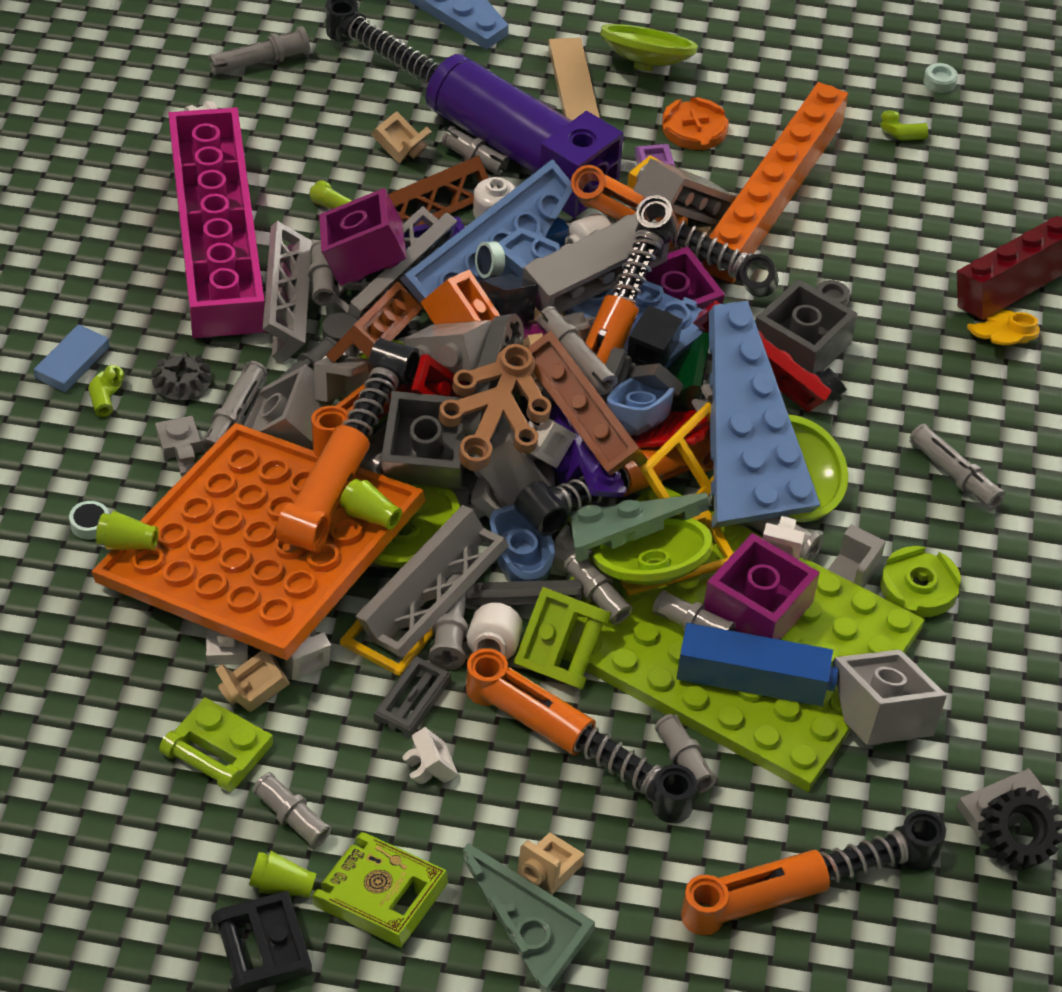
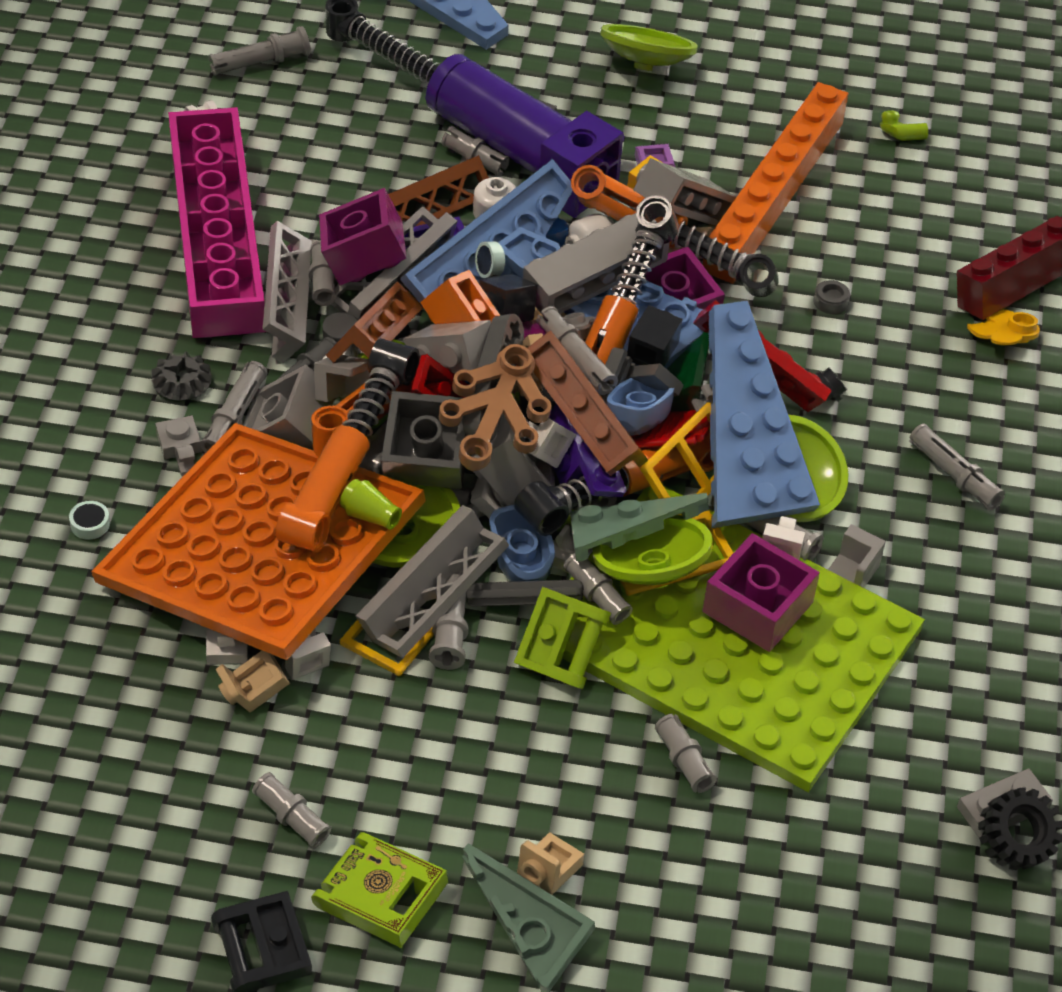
(71, 358): medium blue tile -> none
(103, 387): lime arm -> none
(125, 533): lime cone -> none
(221, 734): lime plate -> none
(277, 874): lime cone -> none
(324, 196): lime arm -> none
(398, 720): dark grey tile -> none
(400, 138): tan bracket -> none
(433, 756): white tile -> none
(494, 683): piece -> none
(495, 628): white head -> none
(572, 77): tan tile -> none
(683, 612): light grey pin -> none
(695, 124): orange tile -> none
(756, 664): blue brick -> none
(807, 873): piece -> none
(808, 326): dark grey brick -> none
(887, 697): light grey slope -> none
(926, 600): lime plate -> none
(940, 78): light aqua tile -> none

